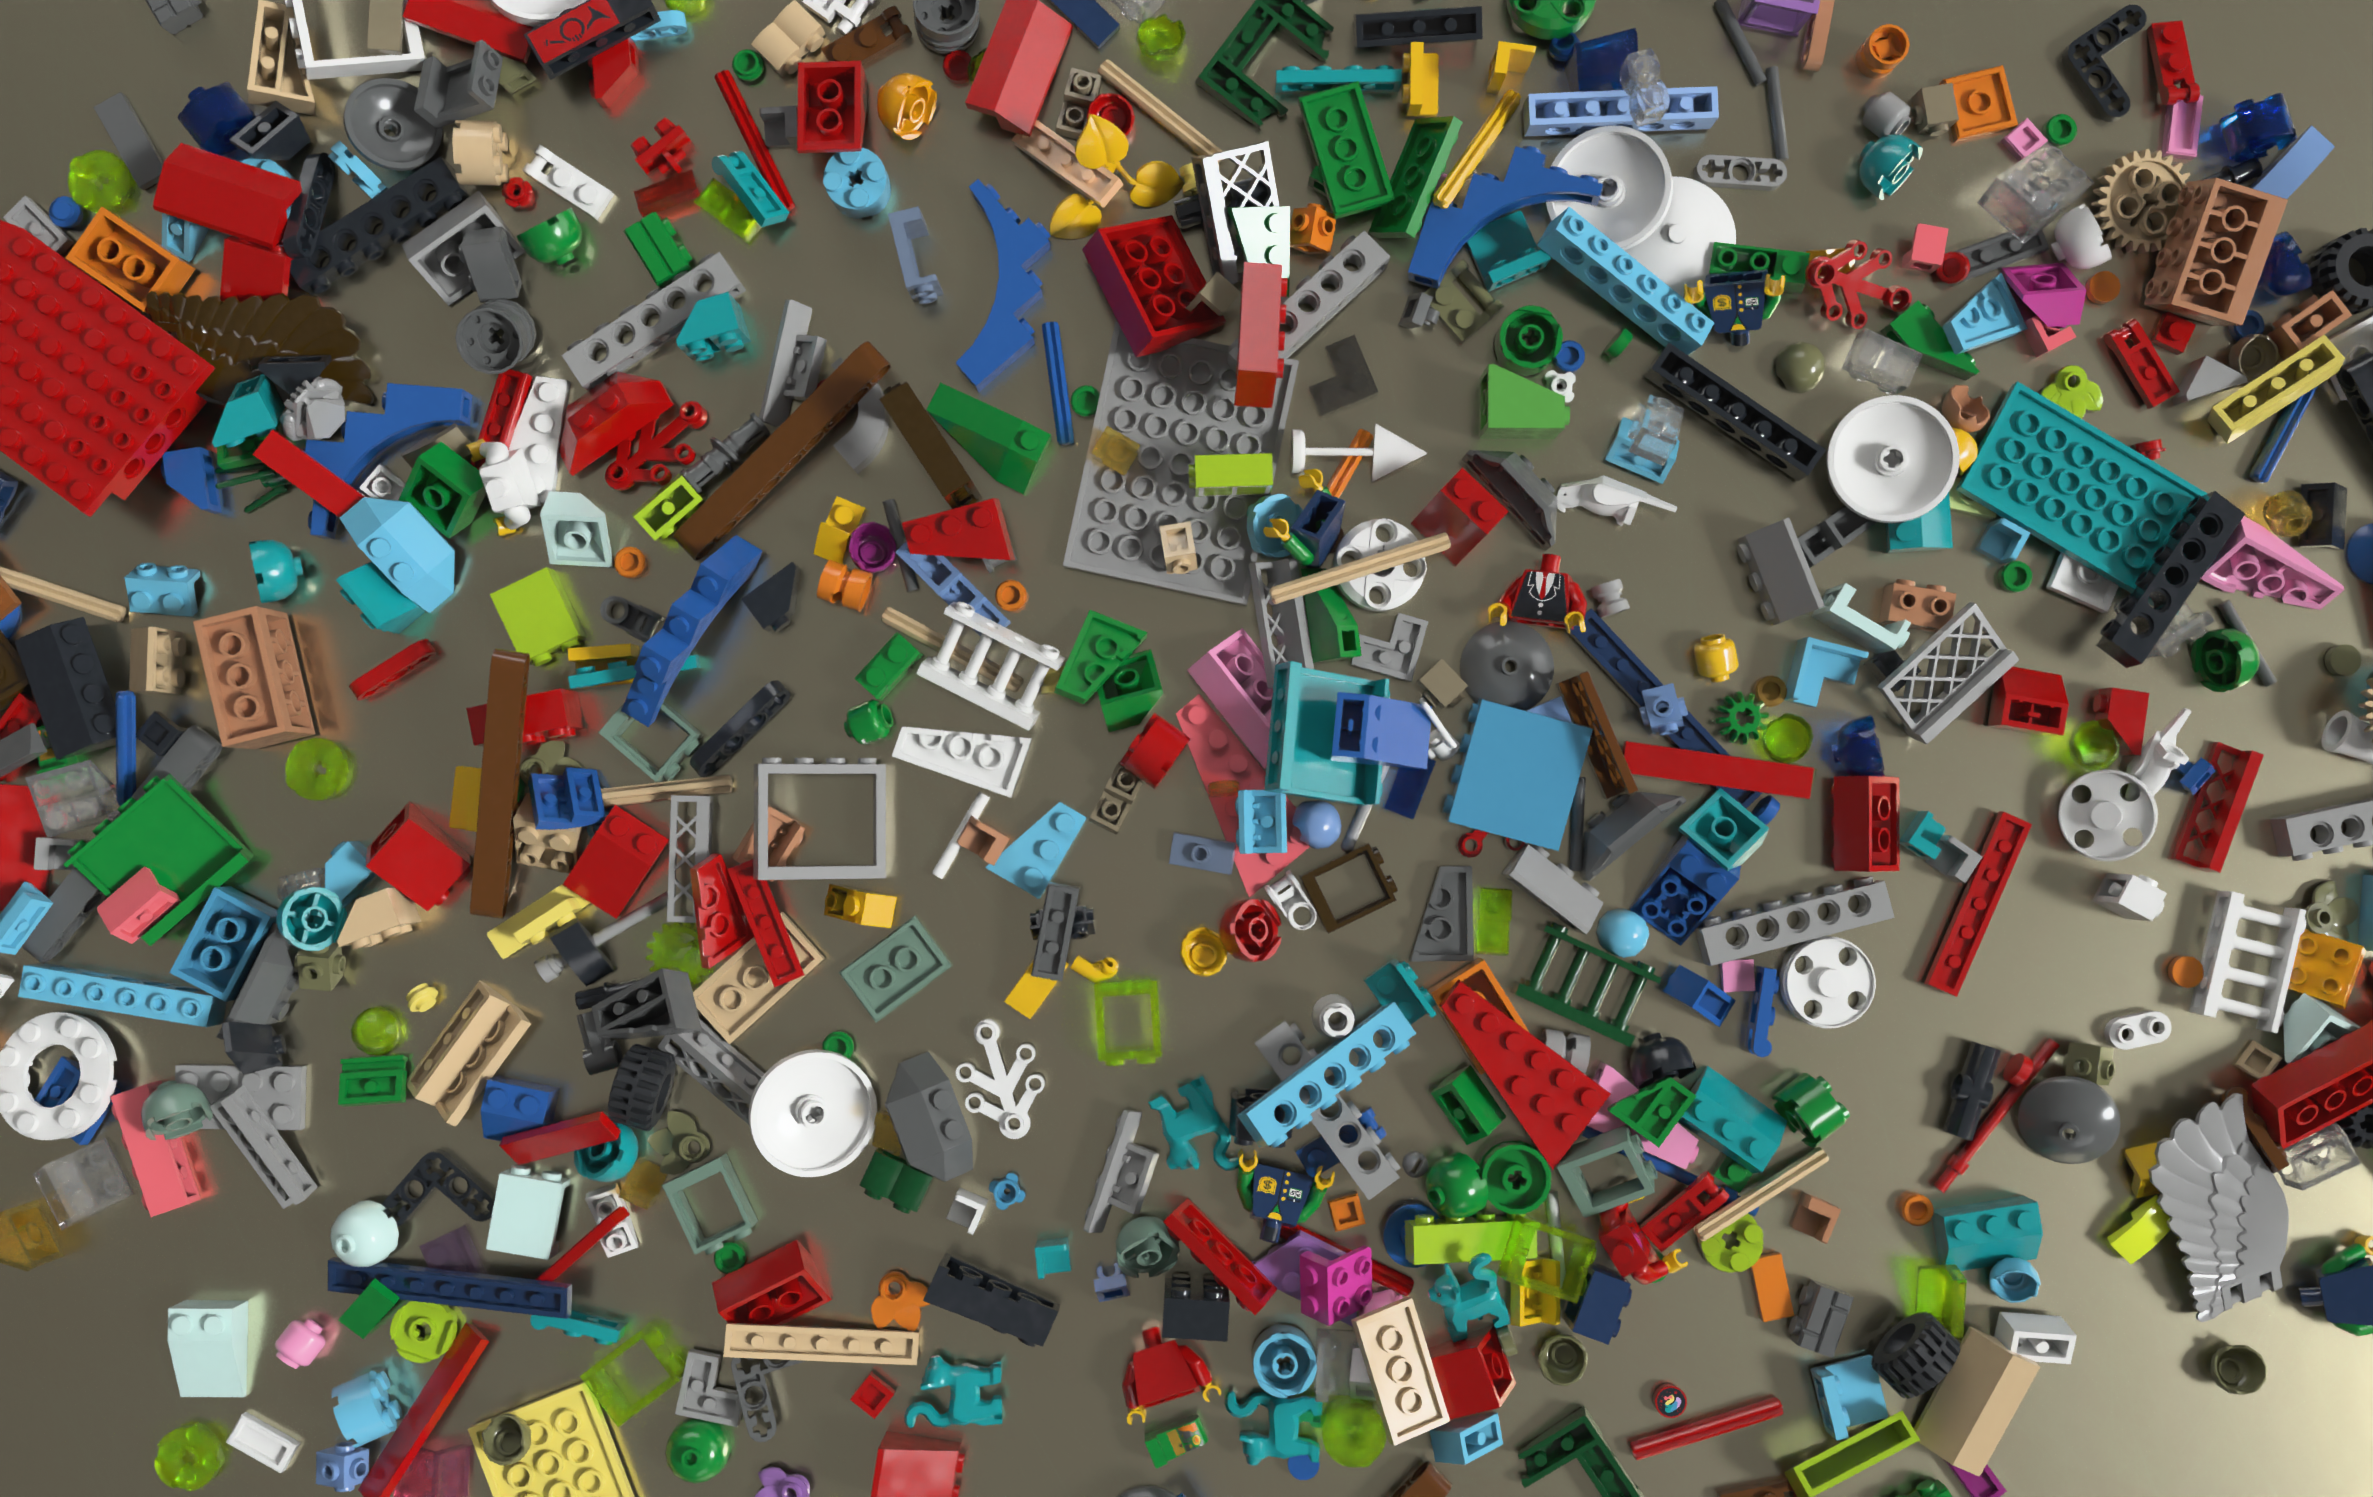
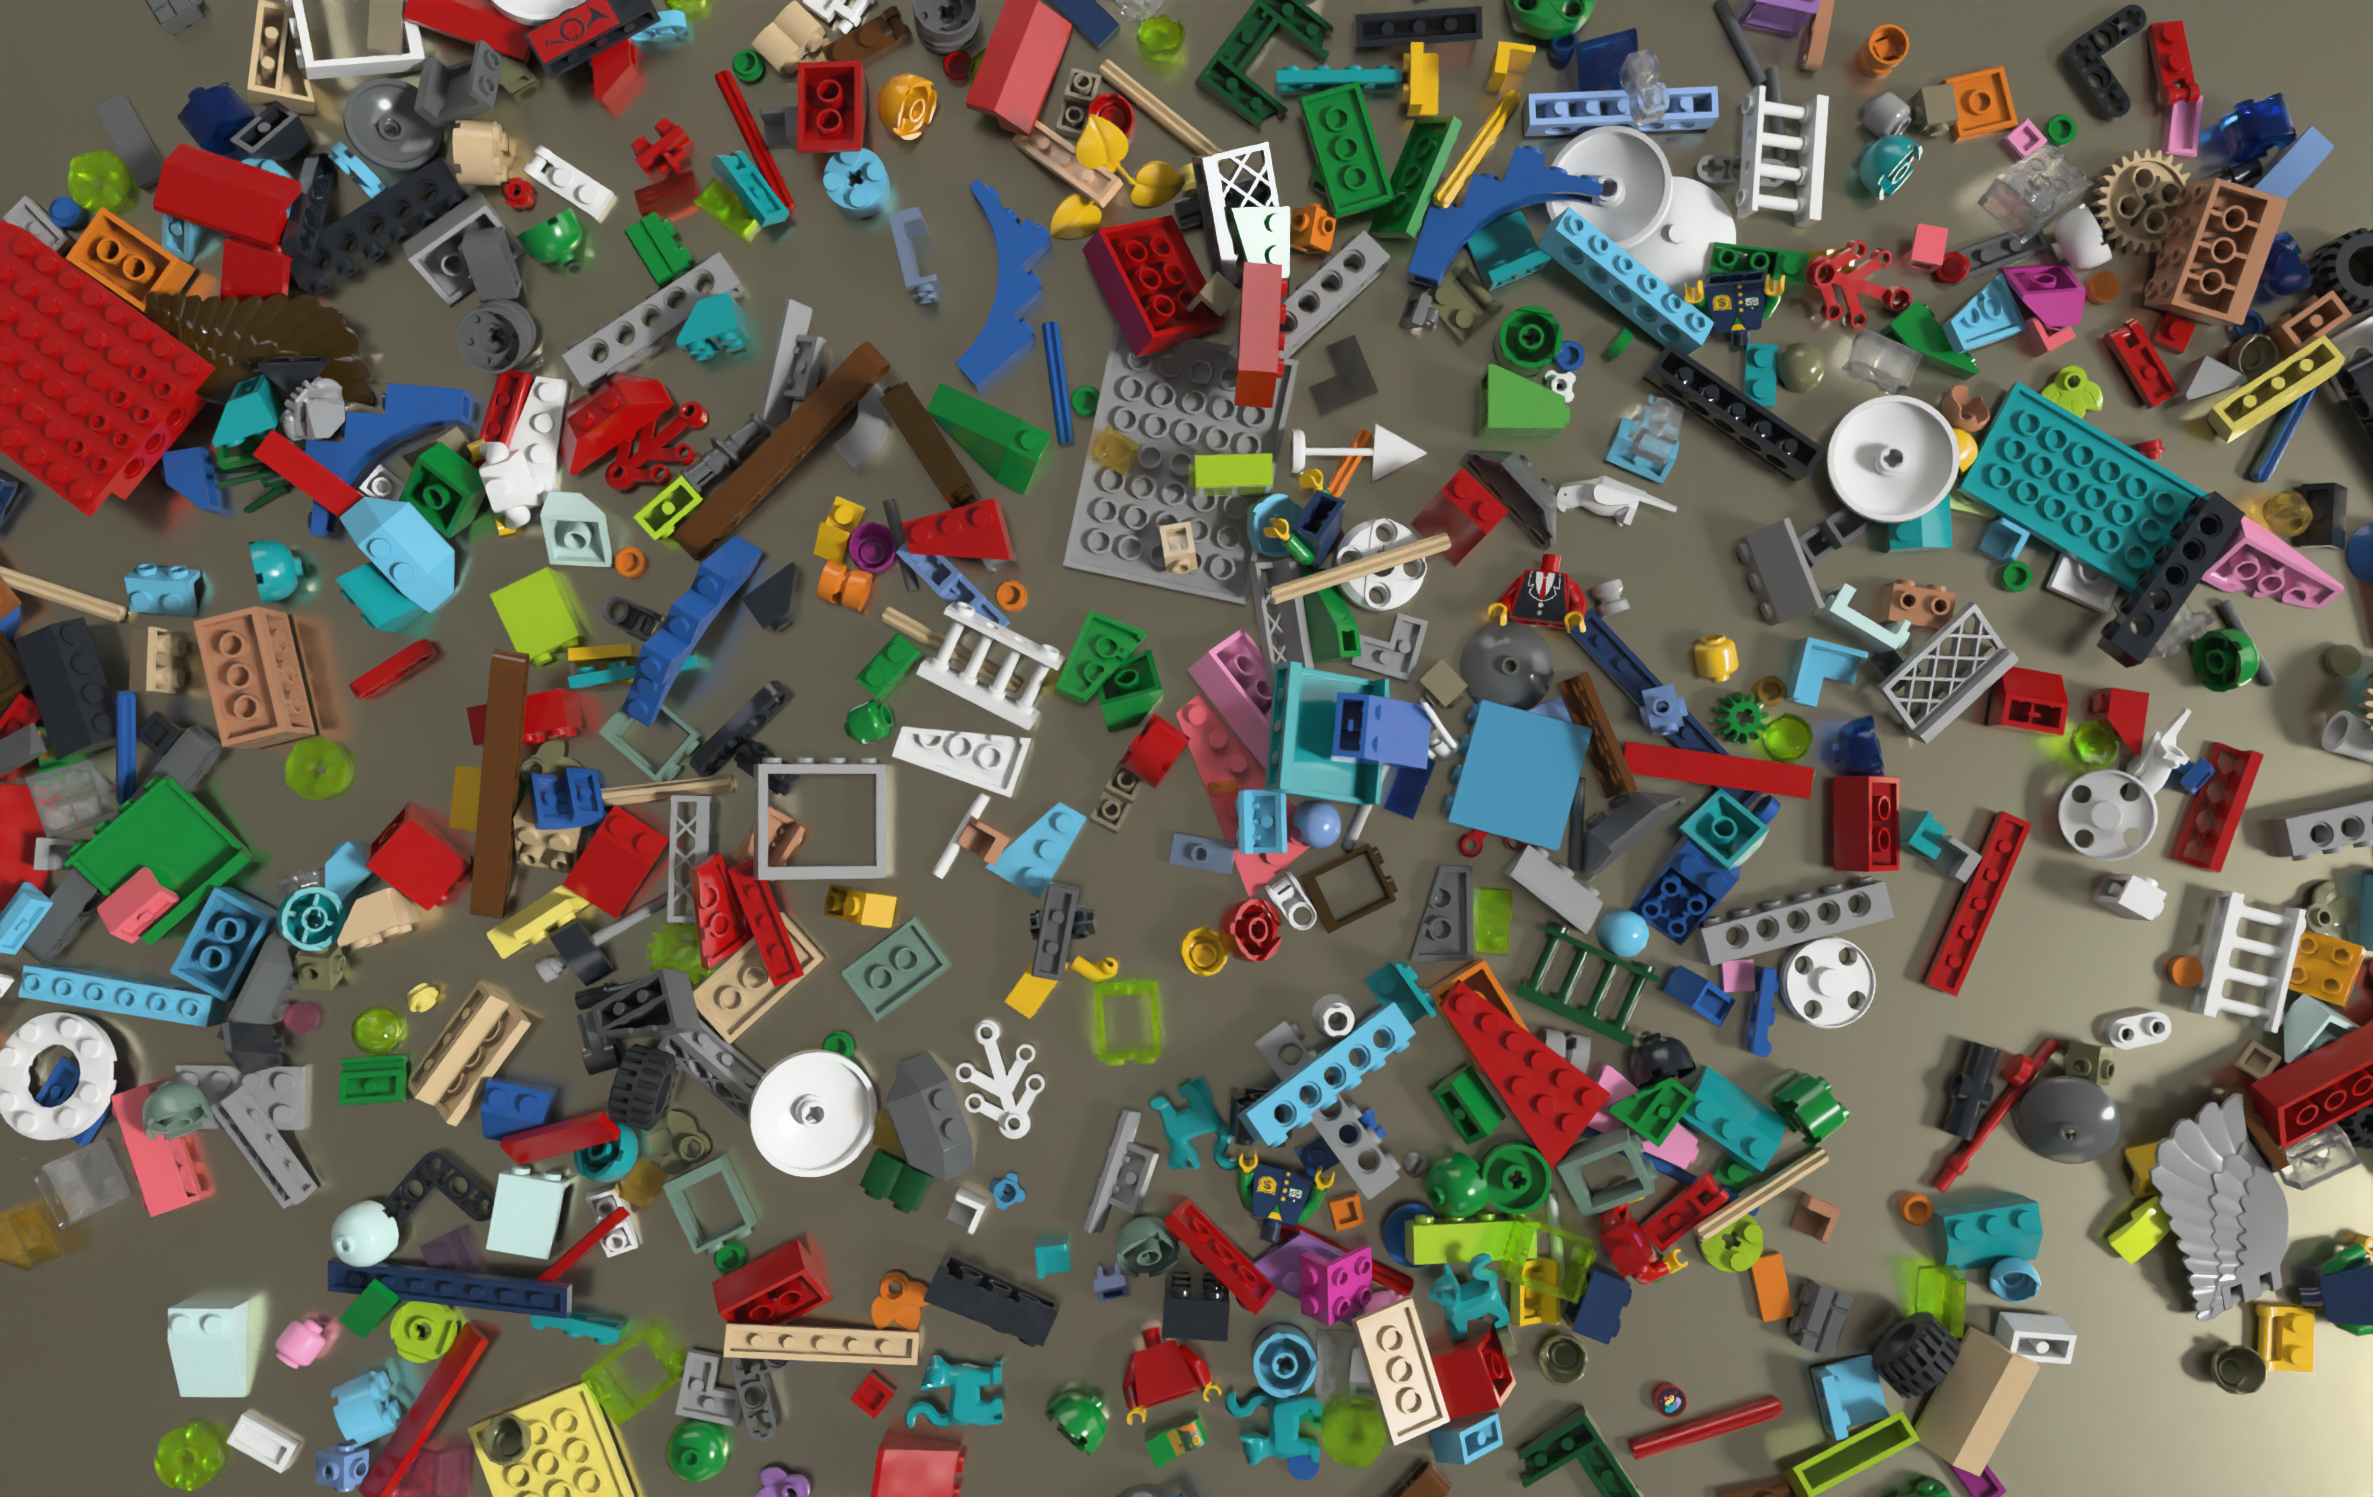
(301, 1017): none -> clear pink tile
(752, 753): none -> black hinge
(1079, 1420): none -> green cylinder
(1760, 373): none -> teal plate
(1811, 159): none -> white fence
(2293, 1336): none -> yellow plate

